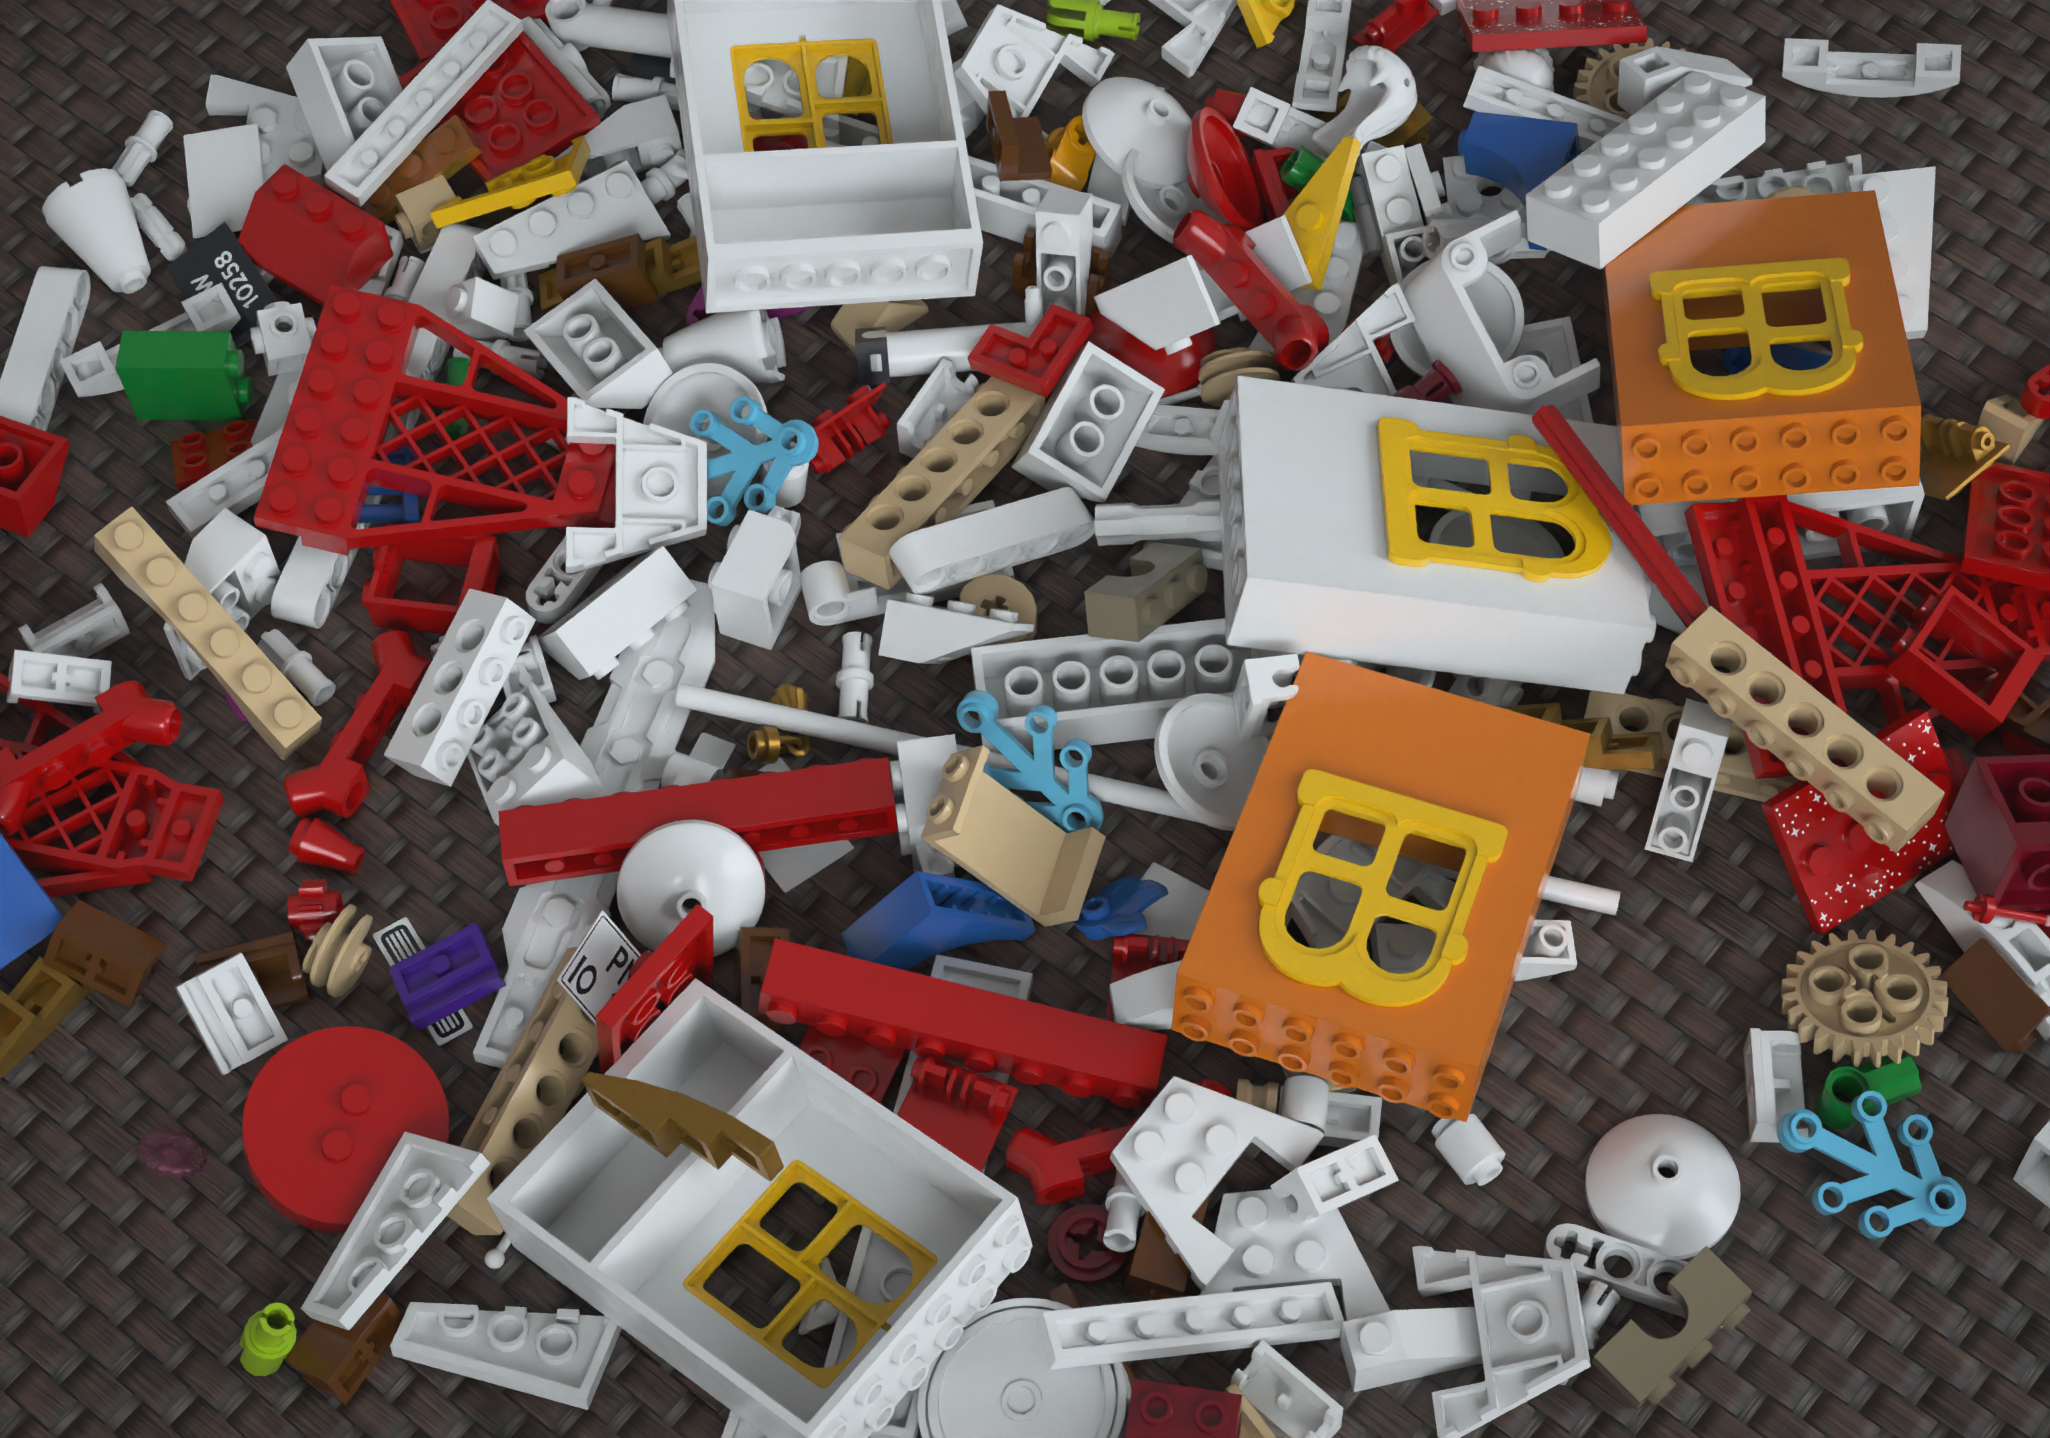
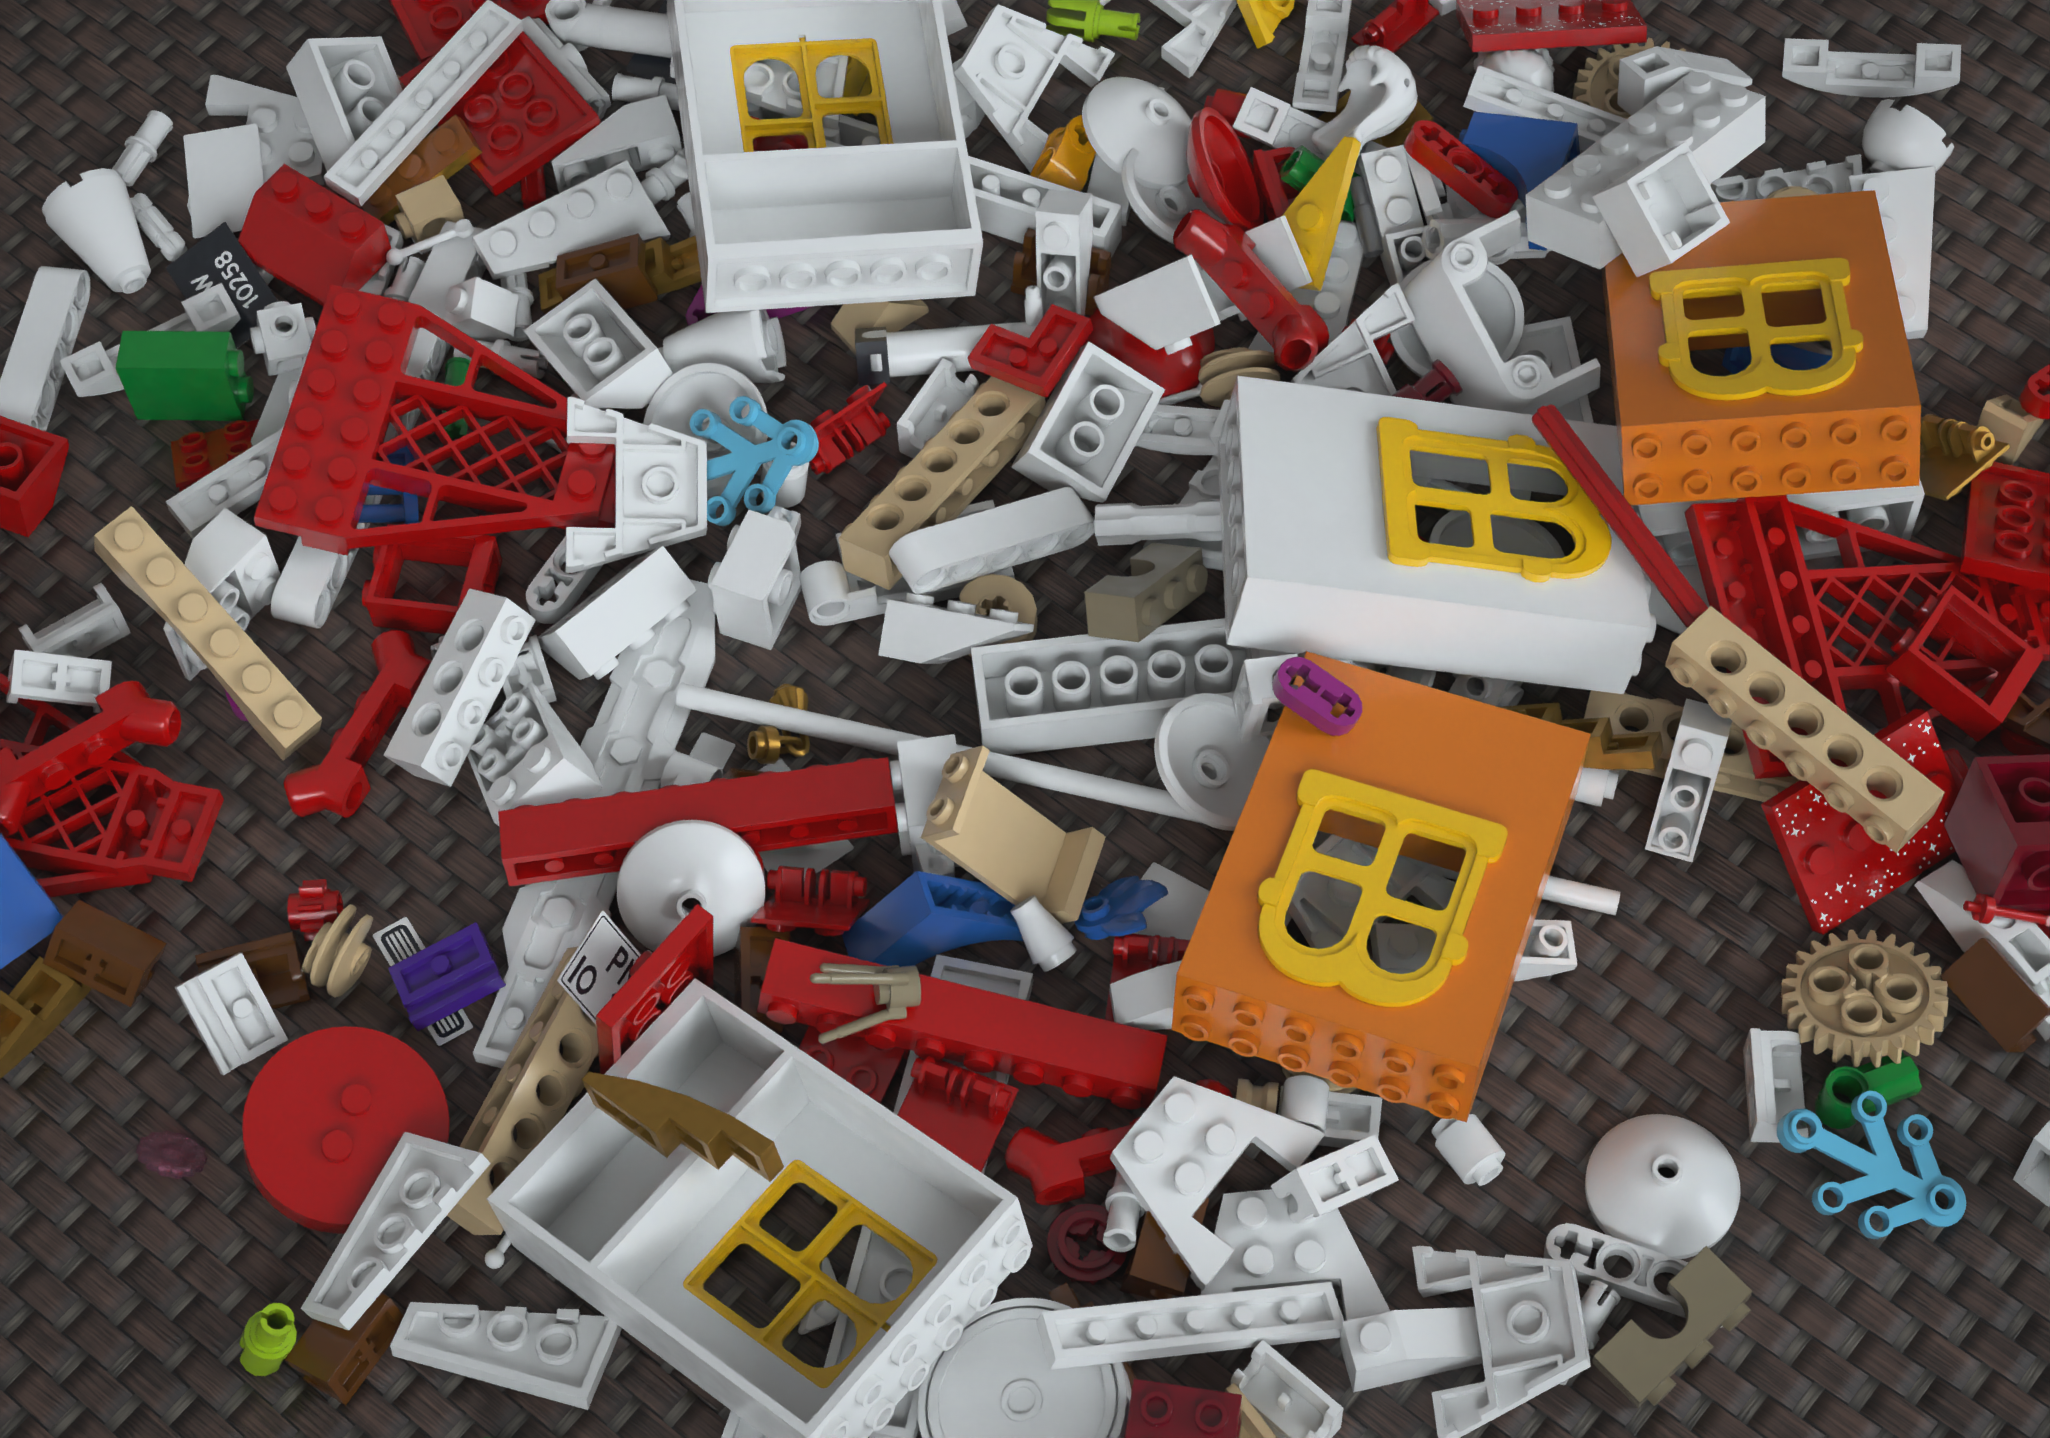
(297, 667): white axle -> none
(324, 847): red cone -> none
(462, 228): none -> white hinge
(520, 186): yellow wing -> none
(796, 904): none -> red hinge
(855, 677): white pin -> none
(892, 986): none -> dark tan plant
(1015, 142): reddish brown panel -> none
(1036, 771): medium azure plant -> none
(1043, 935): none -> white cone
(1317, 696): none -> magenta beam
(1439, 153): none -> red beam
(1661, 209): none -> white container
(1903, 140): none -> white cylinder

